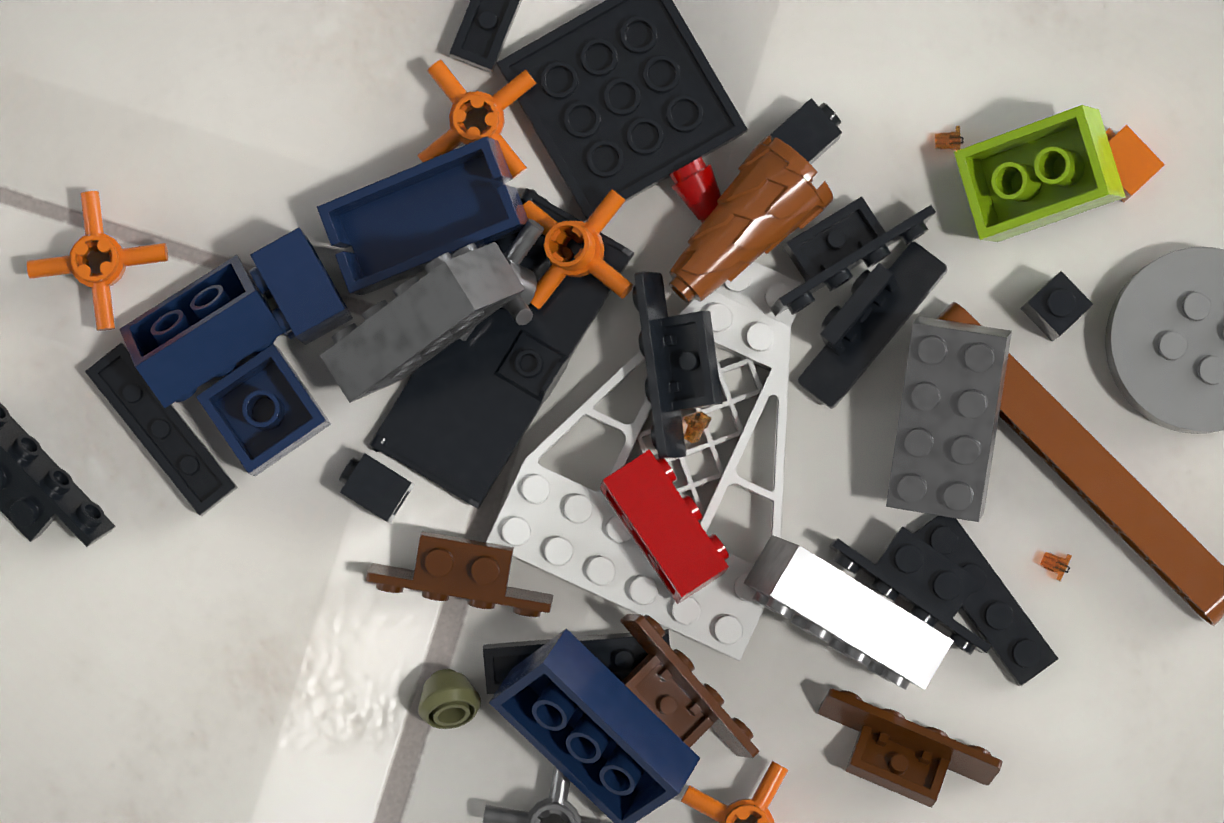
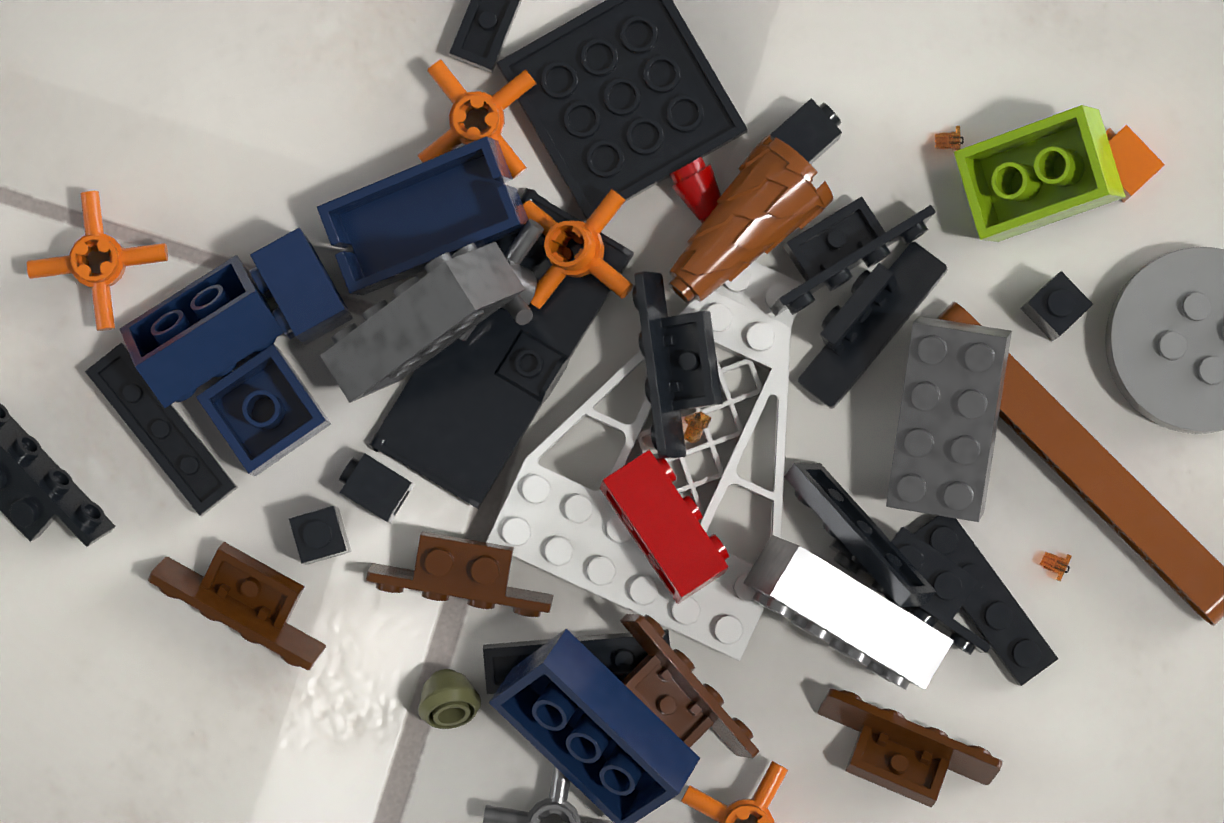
(245, 598): none -> reddish brown bracket
(320, 535): none -> black brick
(862, 537): none -> black plate

